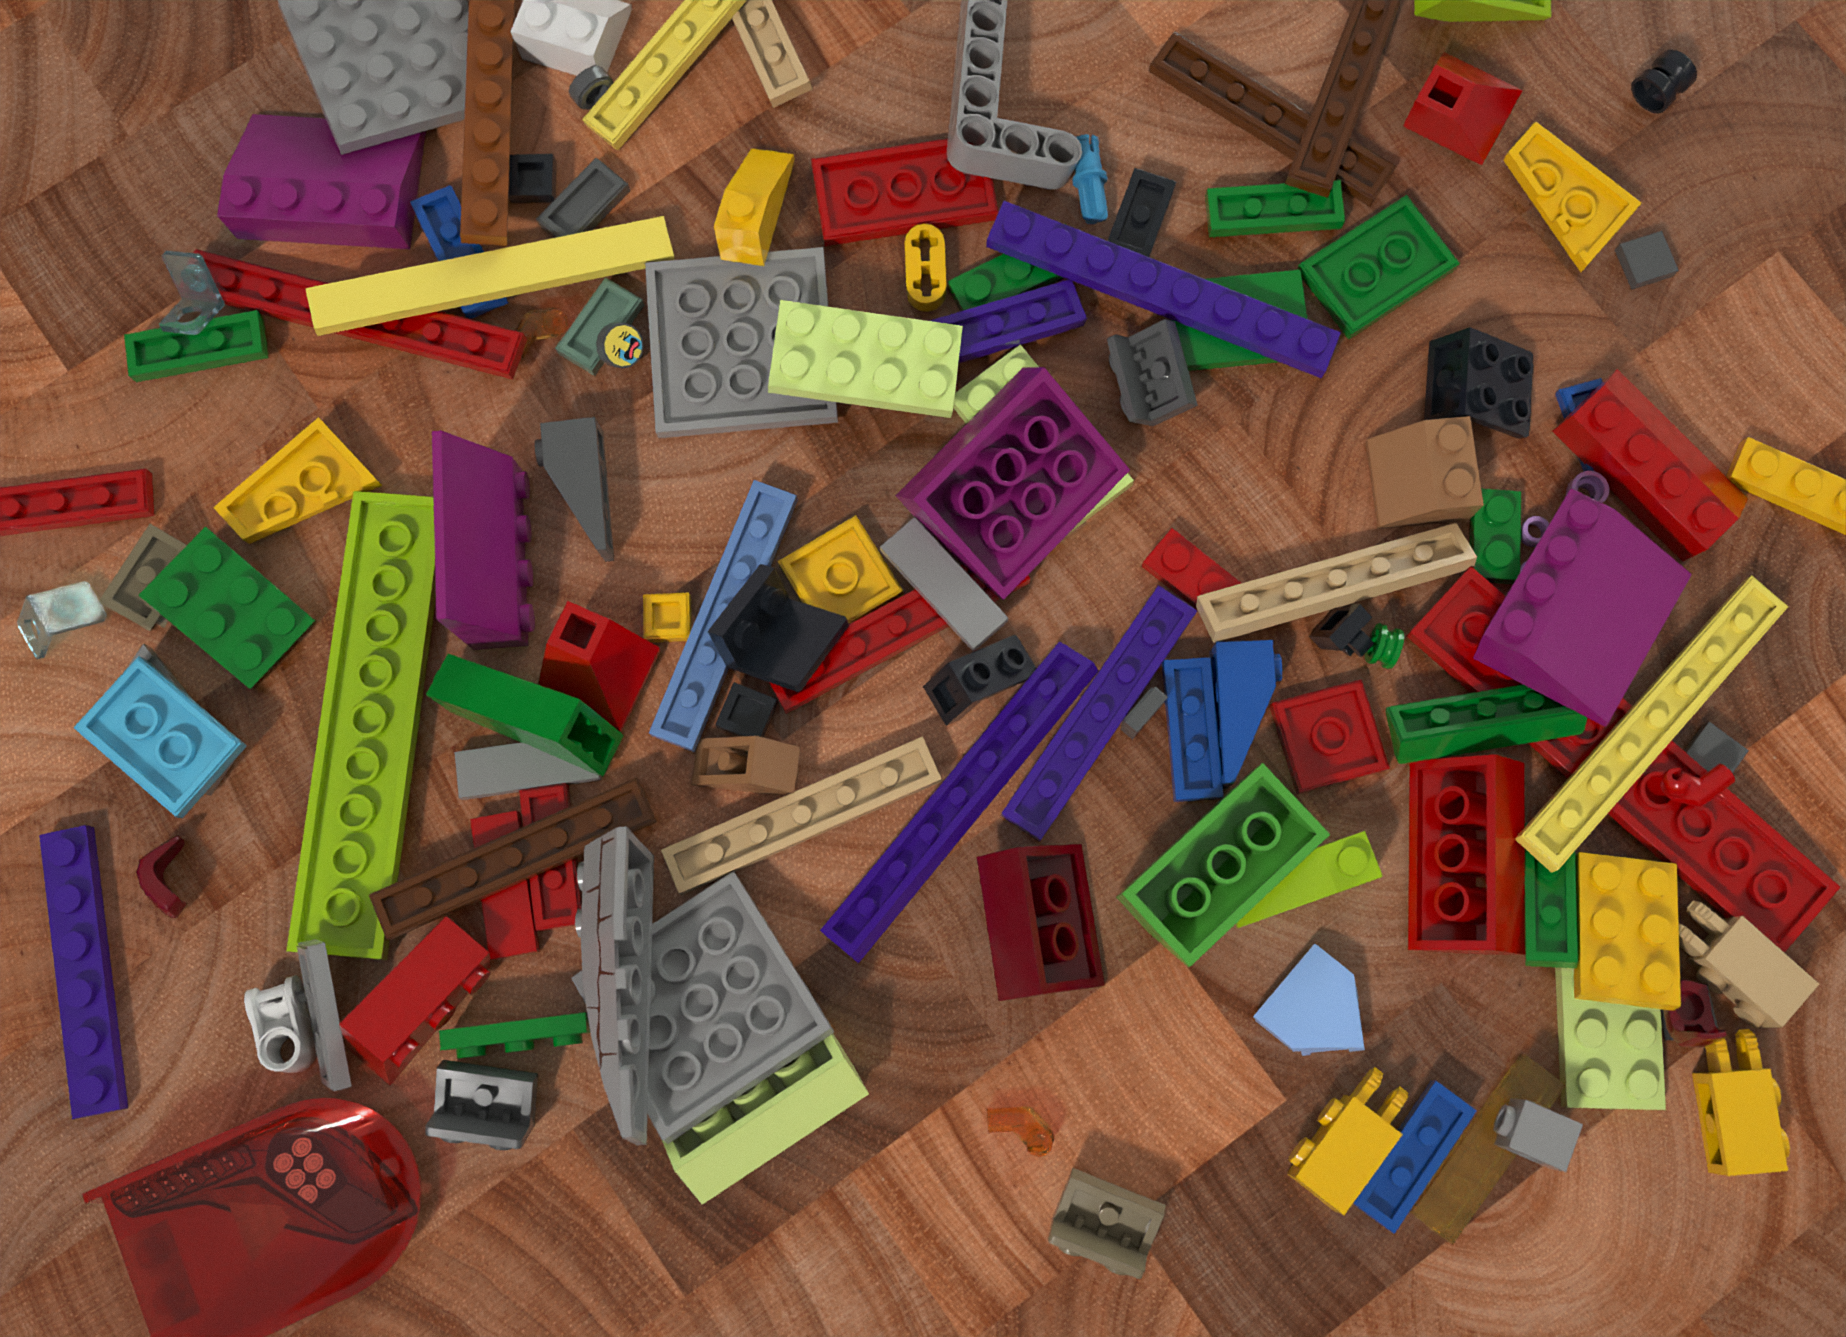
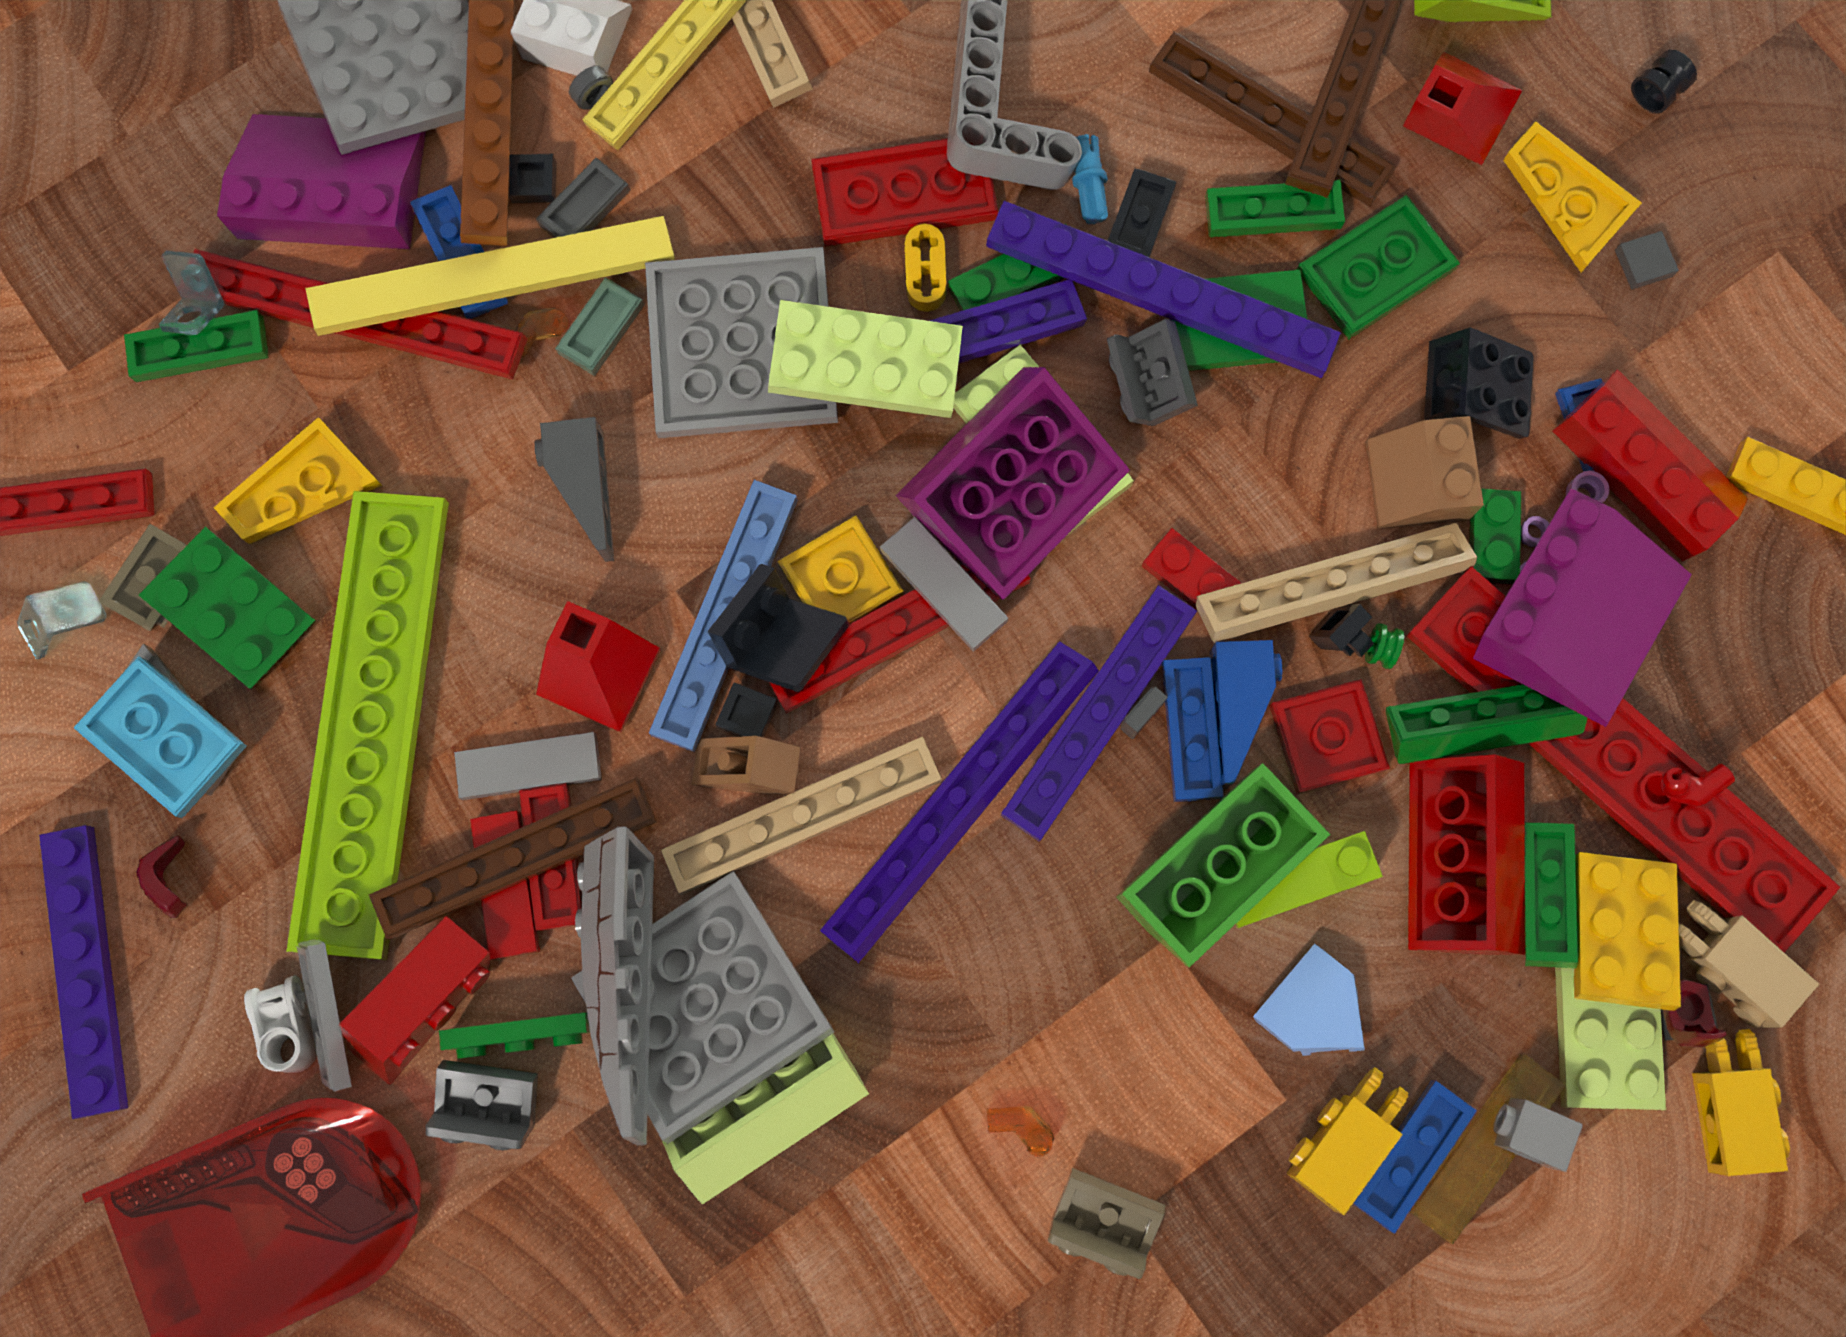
(481, 544): magenta slope -> none
(526, 713): green slope -> none
(619, 345): tile -> none
(667, 617): yellow tile -> none
(752, 206): yellow slope -> none
(977, 677): black bracket -> none
(1040, 921): dark red slope -> none
(1650, 724): light yellow tile -> none
(1713, 747): dark grey tile -> none

